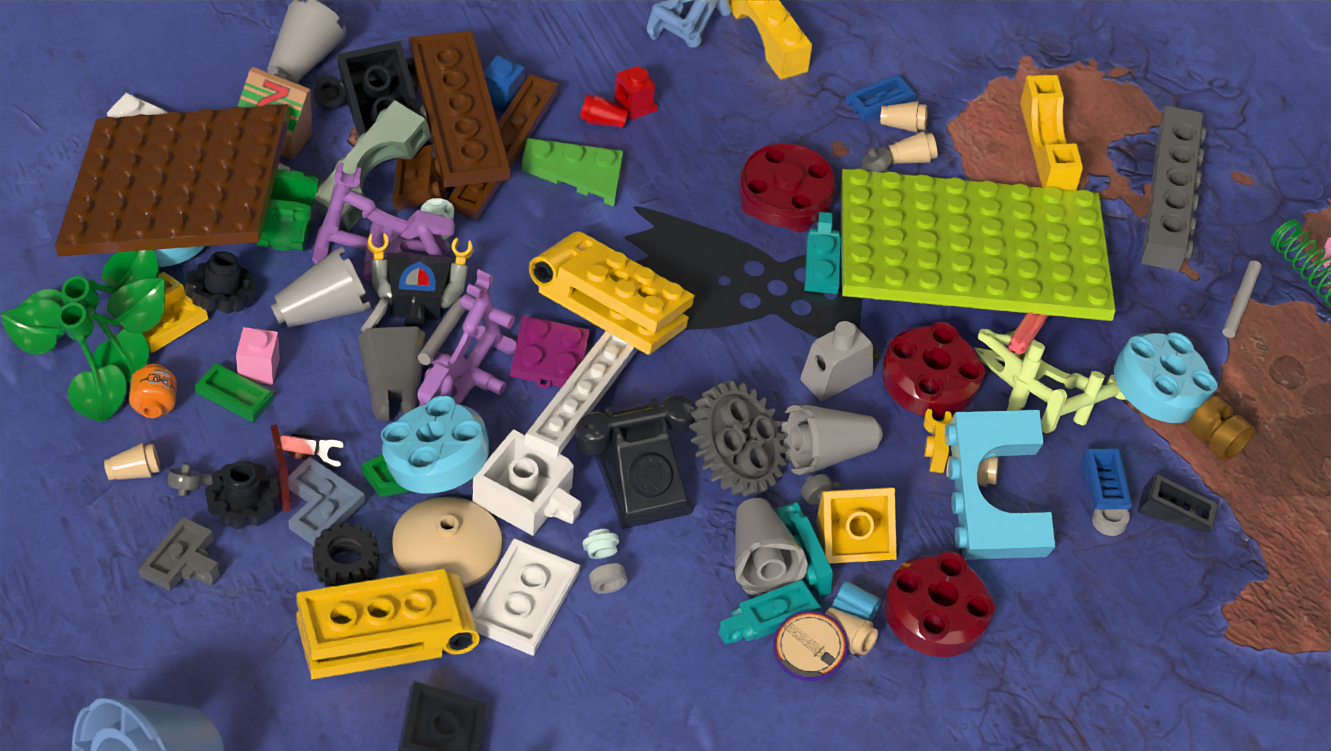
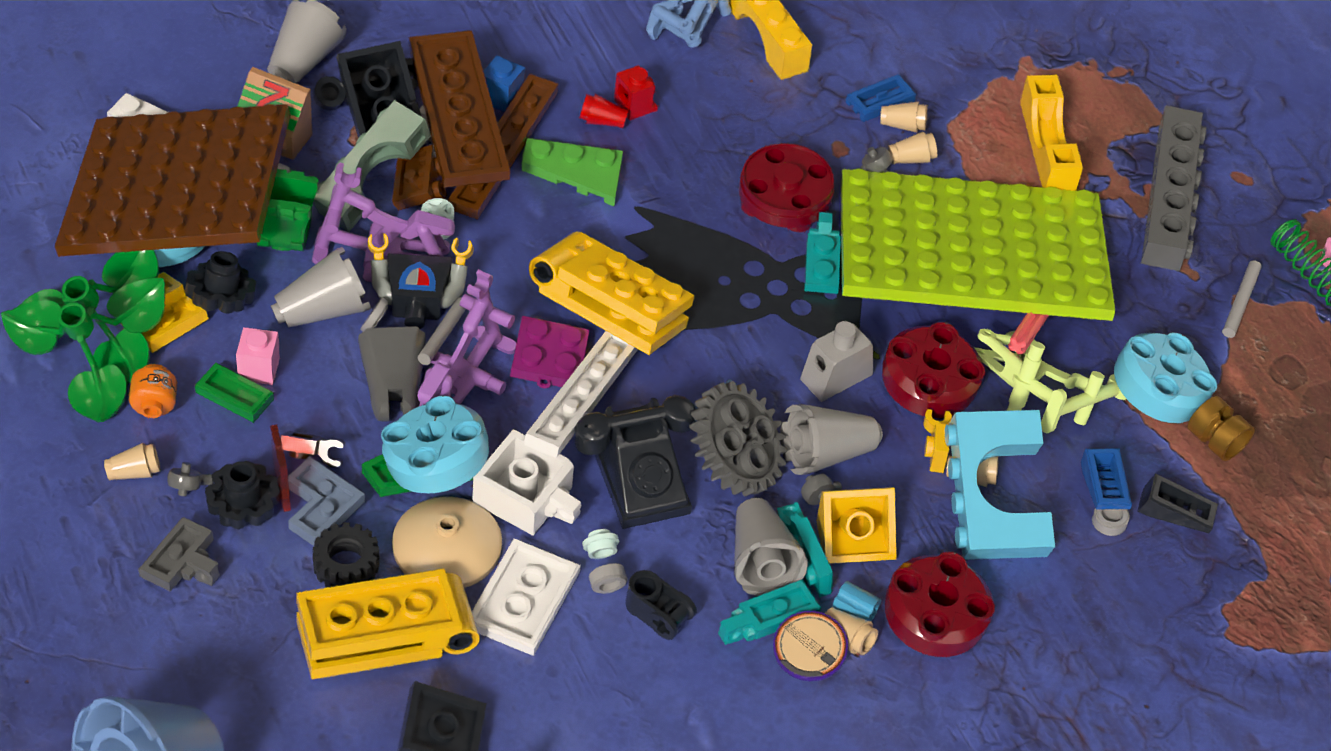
(662, 608): none -> black piece

